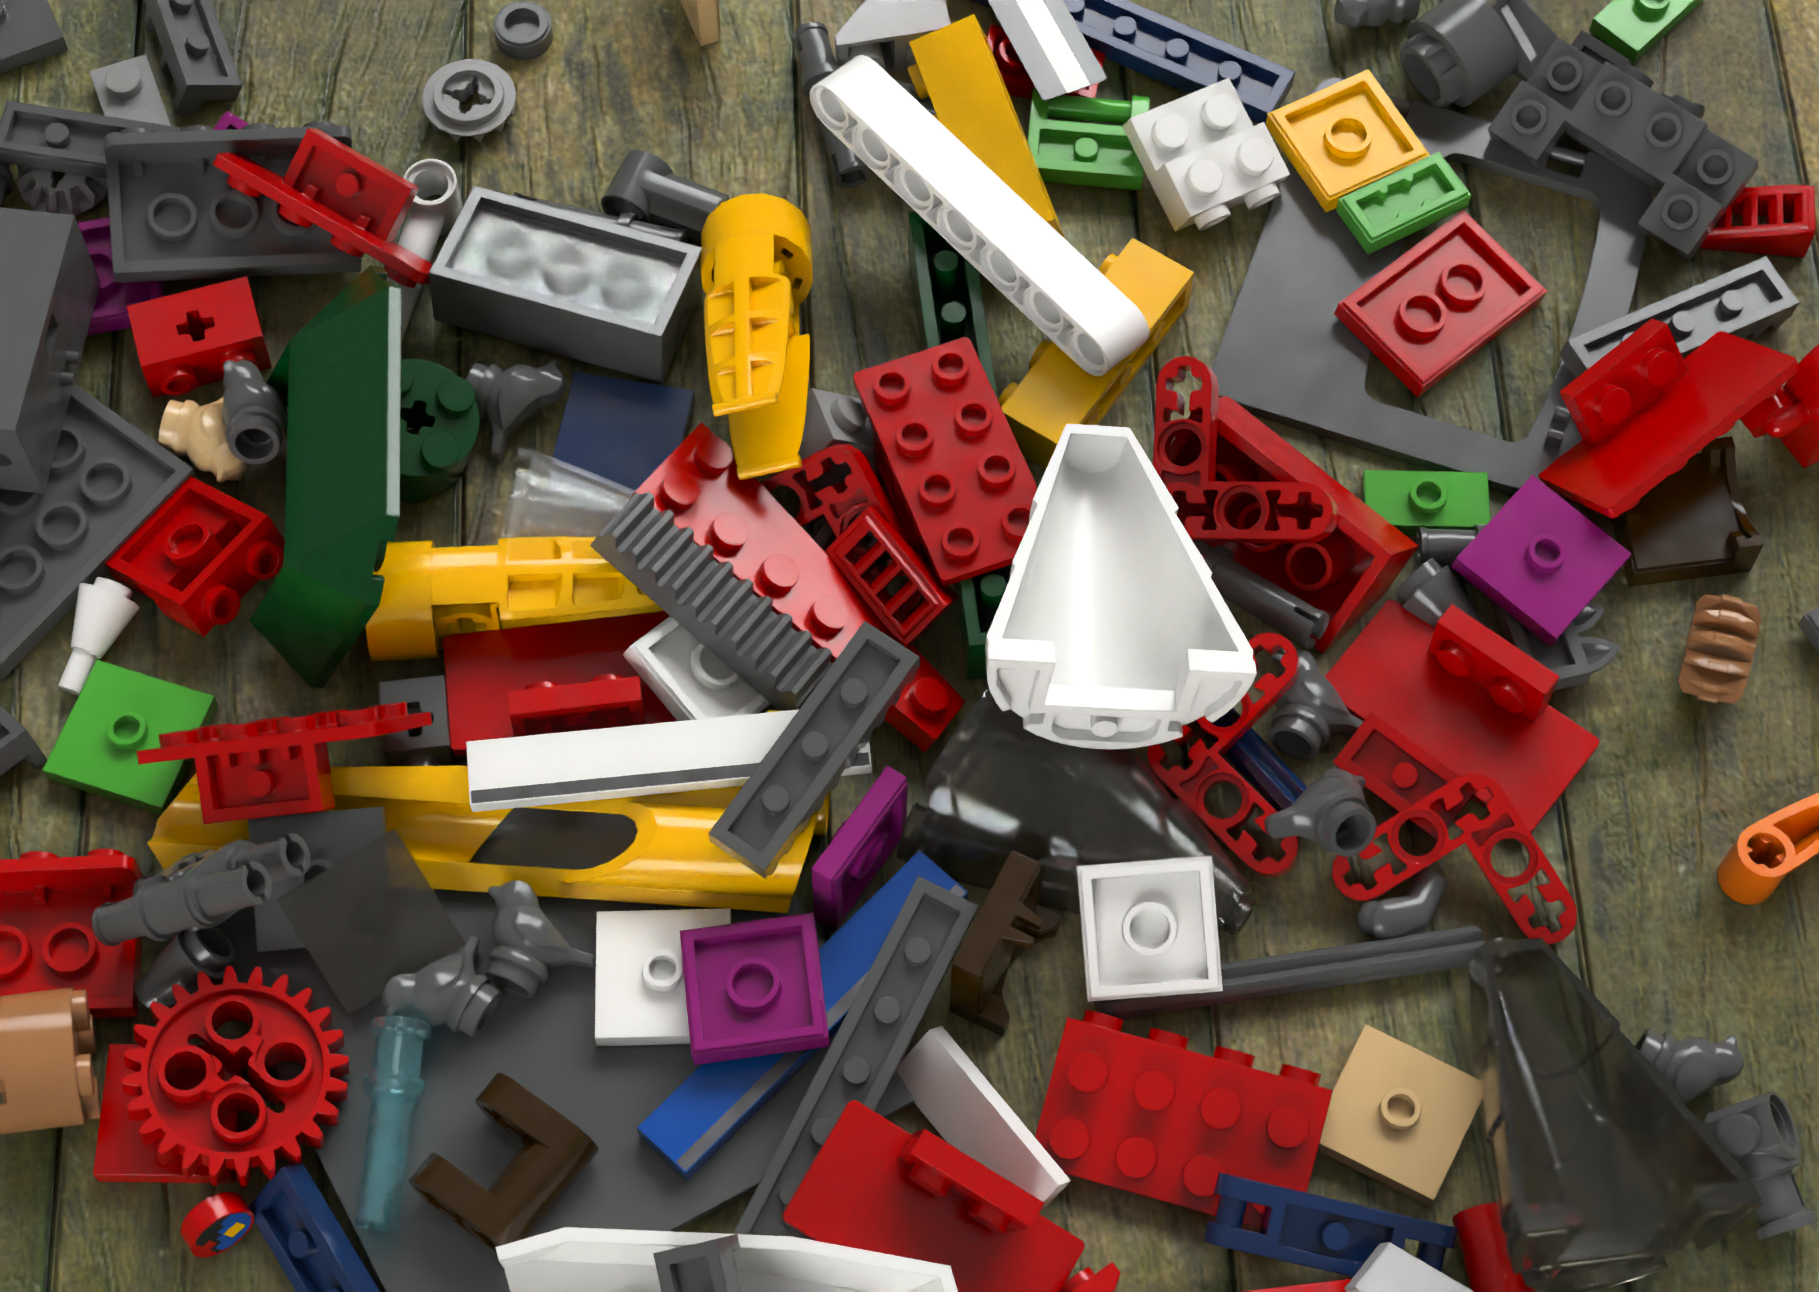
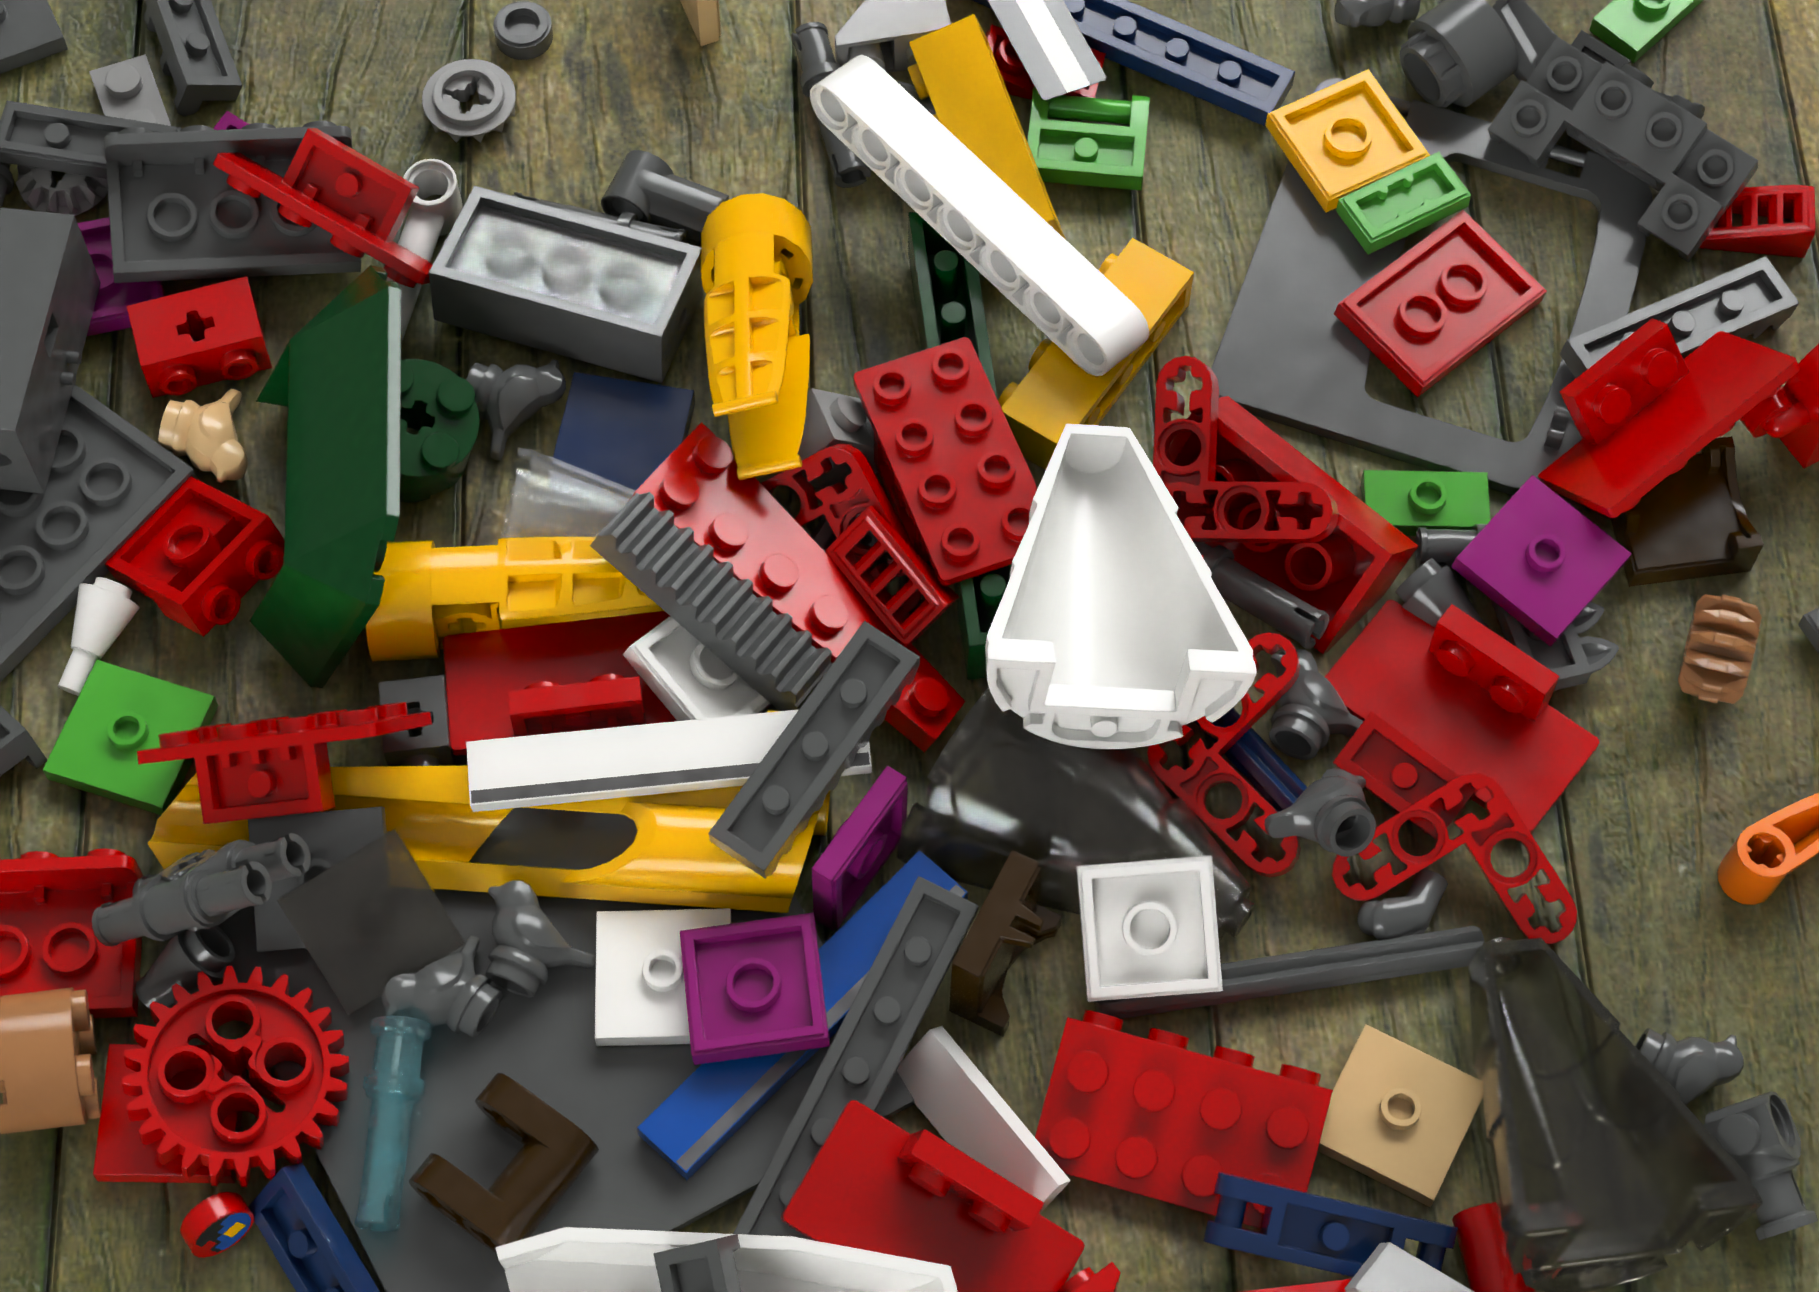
(253, 414): dark grey animal -> none
(1206, 156): white plate -> none

